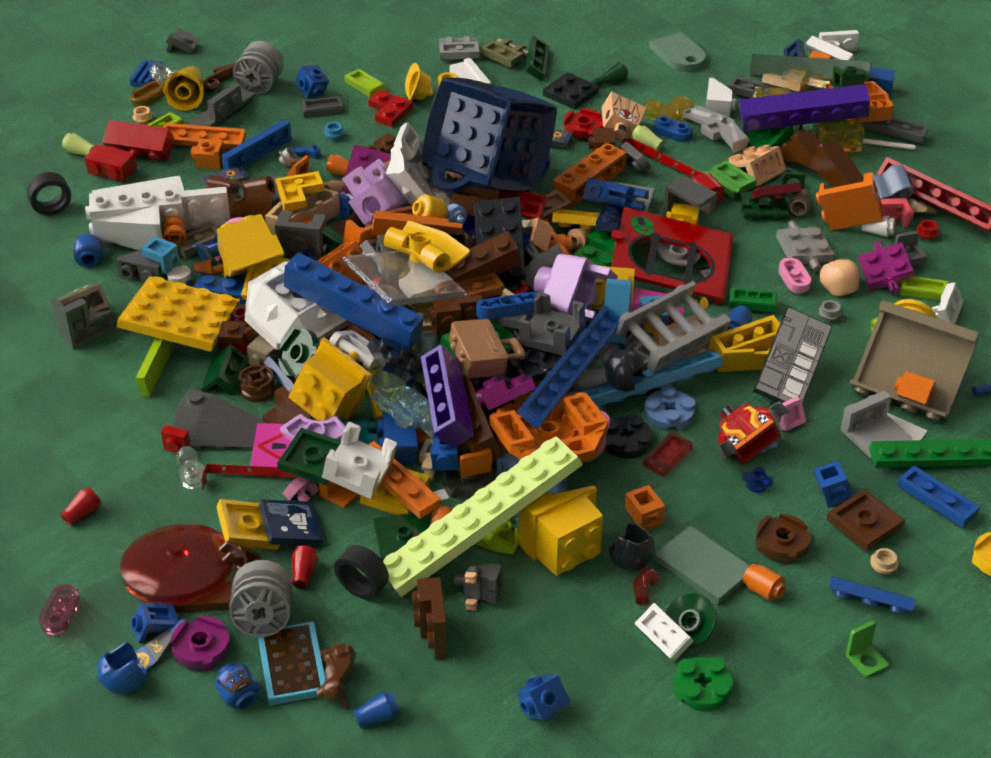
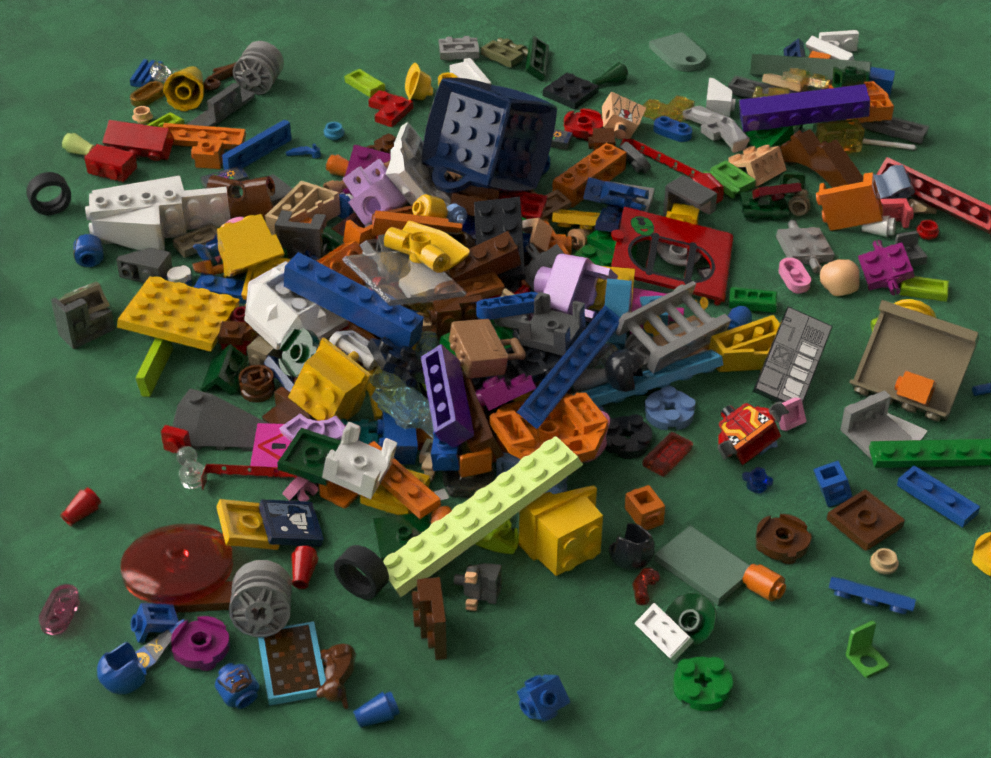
(163, 252): dark azure bracket -> none
(174, 230): orange wheel -> none
(182, 40): dark grey bracket -> none
(238, 555): reddish brown plate -> none
(288, 157): light grey plate -> none
(292, 189): yellow plate -> none
(300, 167): orange slope -> none
(312, 81): blue brick -> none
(322, 106): dark grey tile -> none
(647, 137): yellowish green cone -> none
(830, 310): light grey plate -> none
(950, 304): white plate -> none

